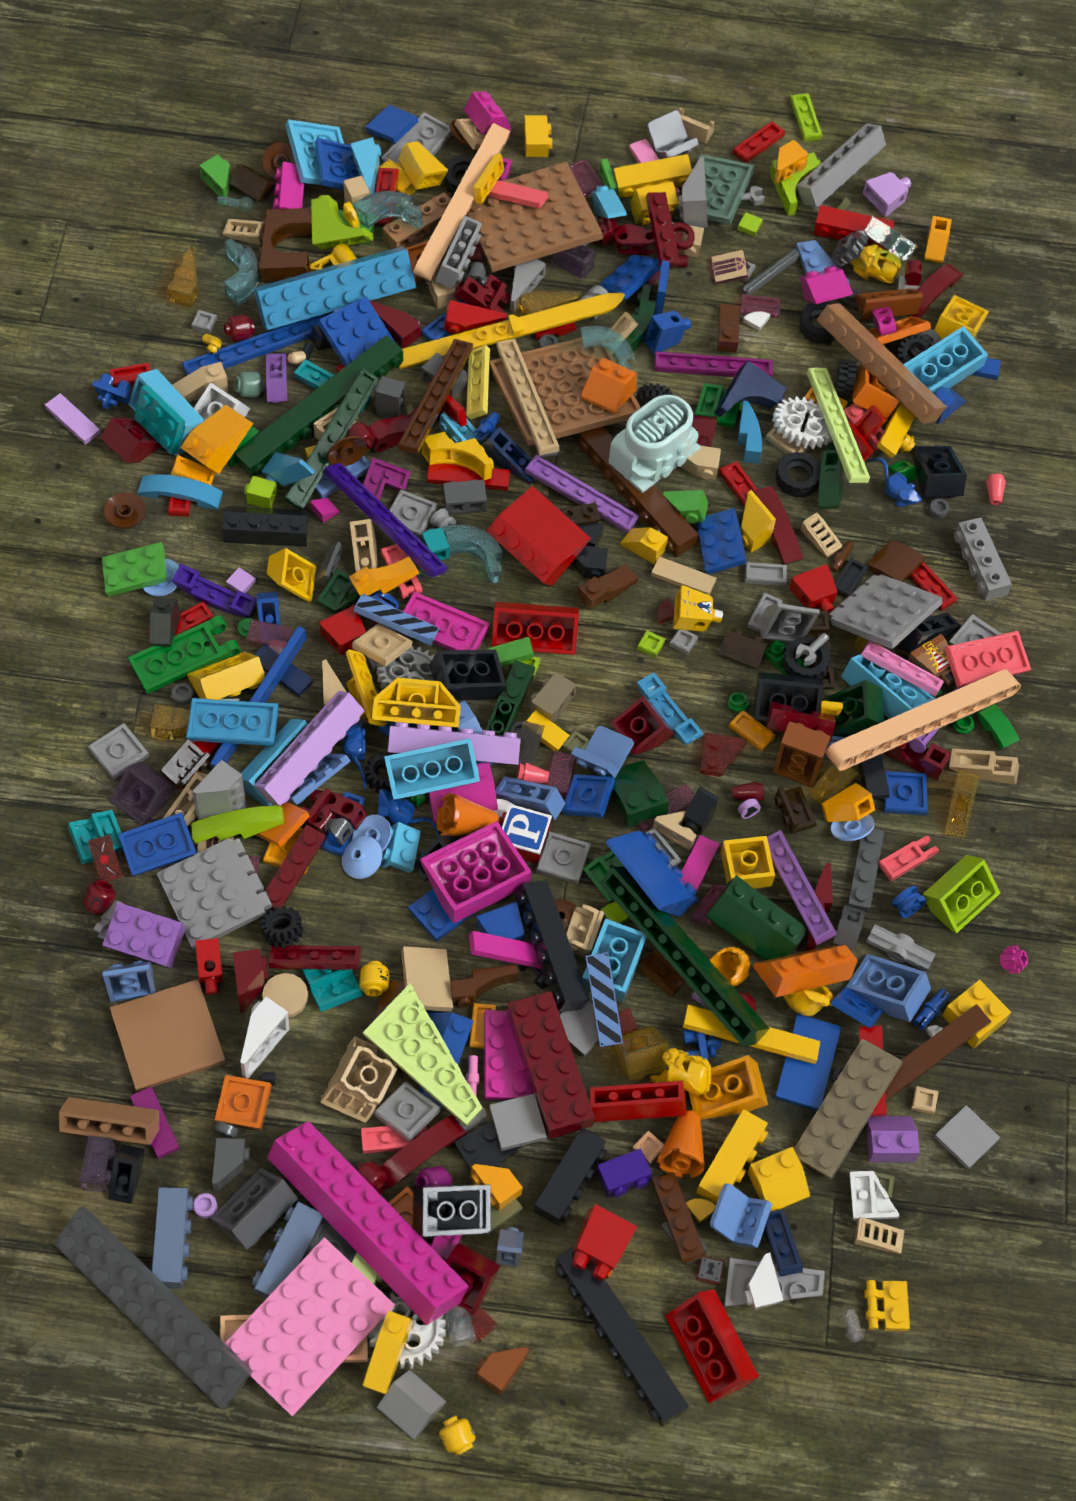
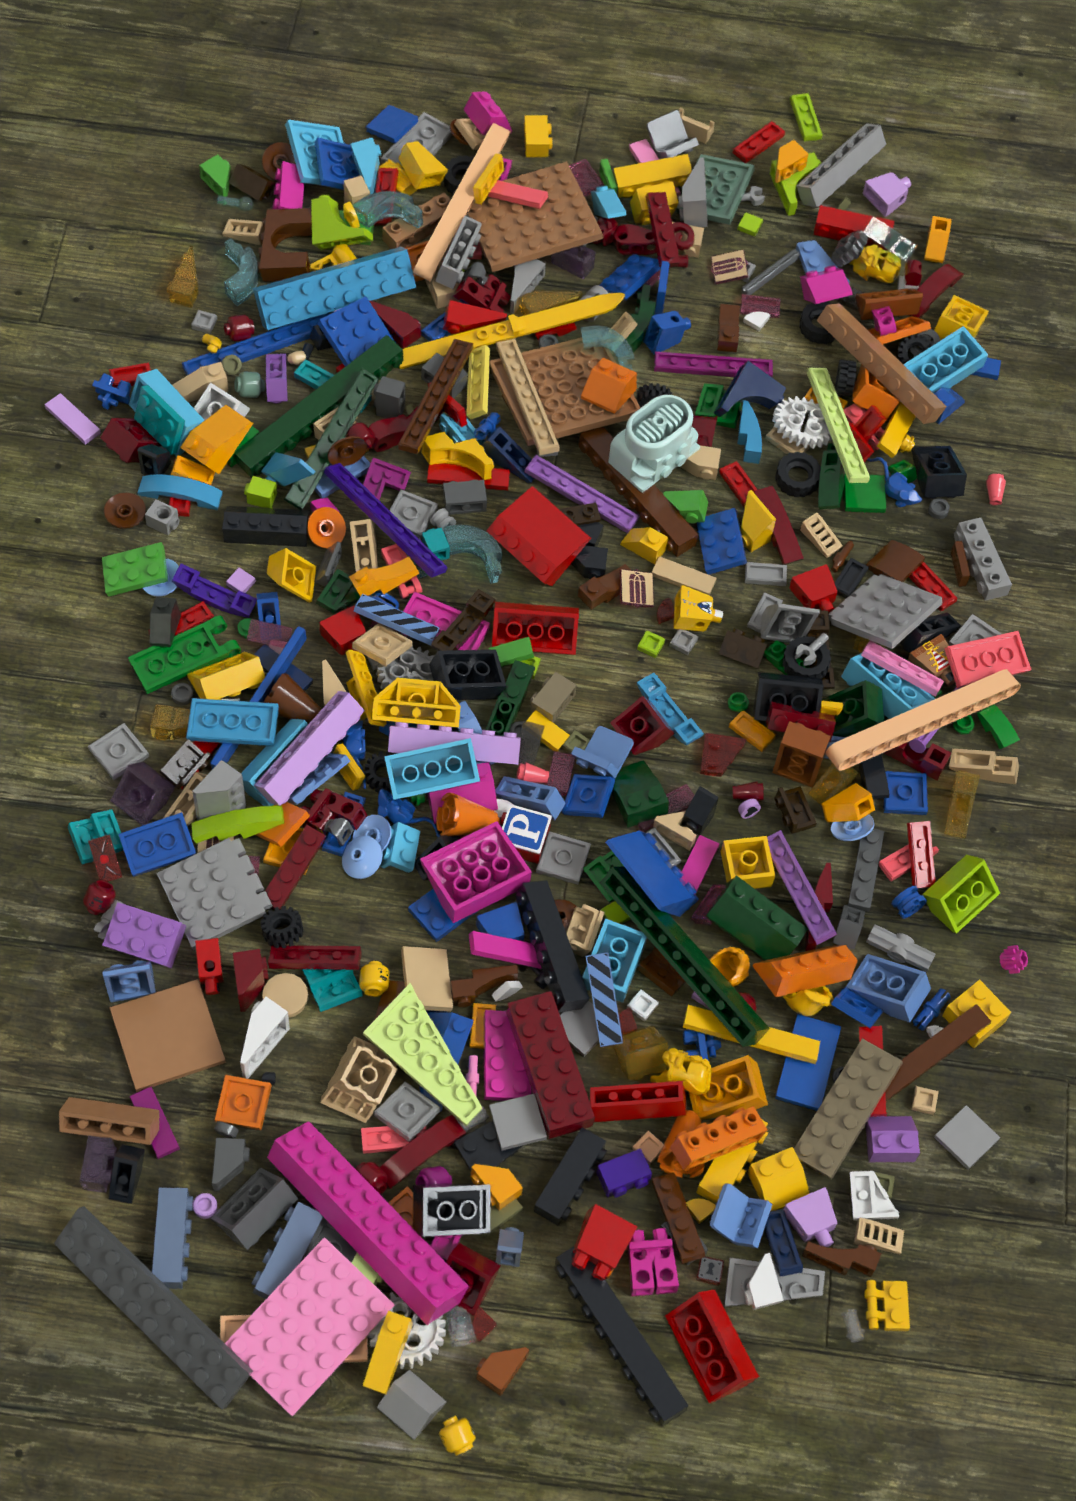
(153, 459): none -> black slope
(161, 510): none -> light grey brick
(231, 364): none -> olive tile
(292, 700): none -> reddish brown cone
(334, 526): none -> orange dish
(351, 772): none -> yellow tile
(466, 623): none -> dark brown slope
(506, 990): none -> white tile
(636, 588): none -> piece
(642, 1005): none -> white tile
(650, 1255): none -> dark pink hips
(718, 1138): none -> orange brick
(812, 1217): none -> lavender torso
(862, 1259): none -> reddish brown slope
(865, 496): none -> green tile
(921, 854): none -> tile
(960, 563): none -> reddish brown tile

